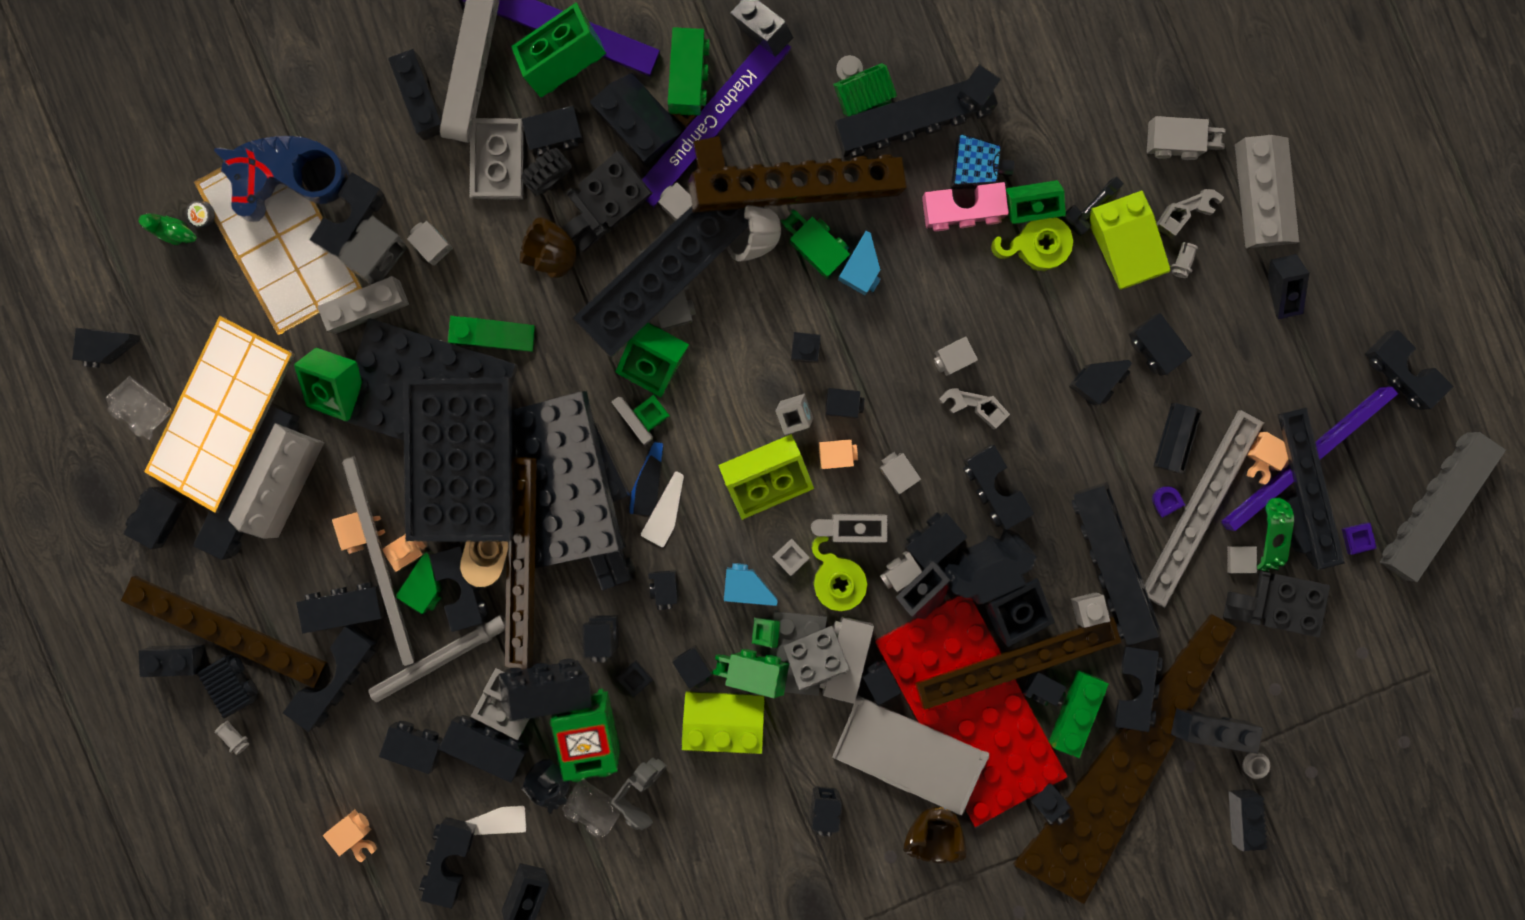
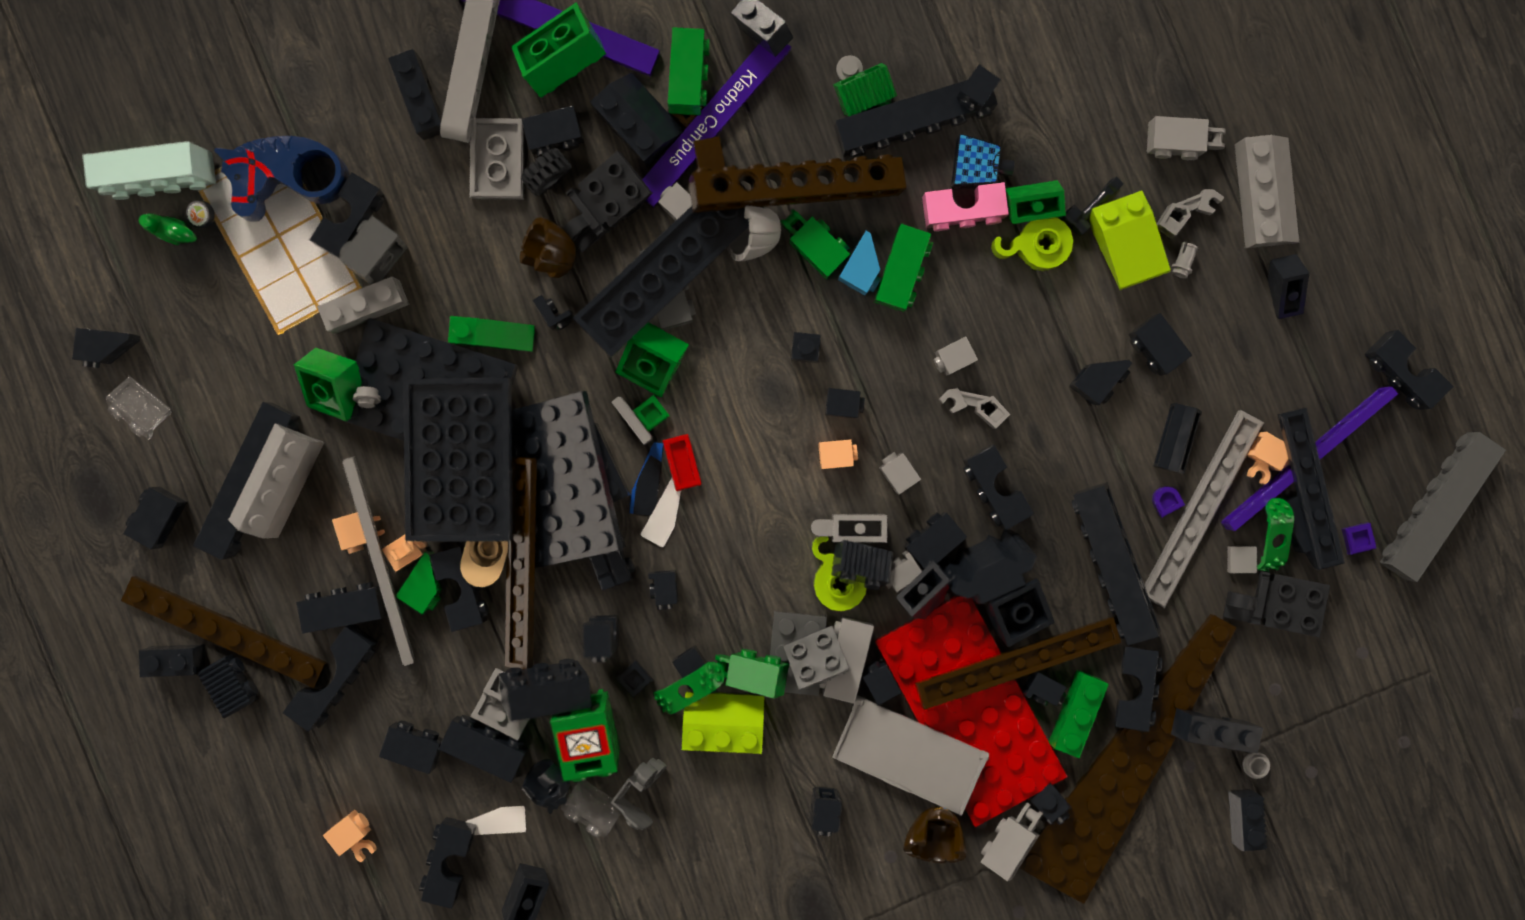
(149, 170): none -> light aqua brick
(219, 413): white piece -> none
(232, 738): light grey pin -> none
(366, 397): none -> light grey plate
(429, 242): light grey brick -> none
(482, 634): light grey axle -> none
(548, 310): none -> black bracket
(681, 462): none -> red tile
(702, 681): none -> green piece
(746, 586): dark azure slope -> none
(766, 476): lime slope -> none
(766, 632): green tile -> none
(791, 557): light grey plate -> none
(794, 414): light grey brick -> none
(862, 564): none -> black brick
(903, 268): none -> green brick
(1012, 843): none -> light grey brick
(1090, 609): light grey brick -> none

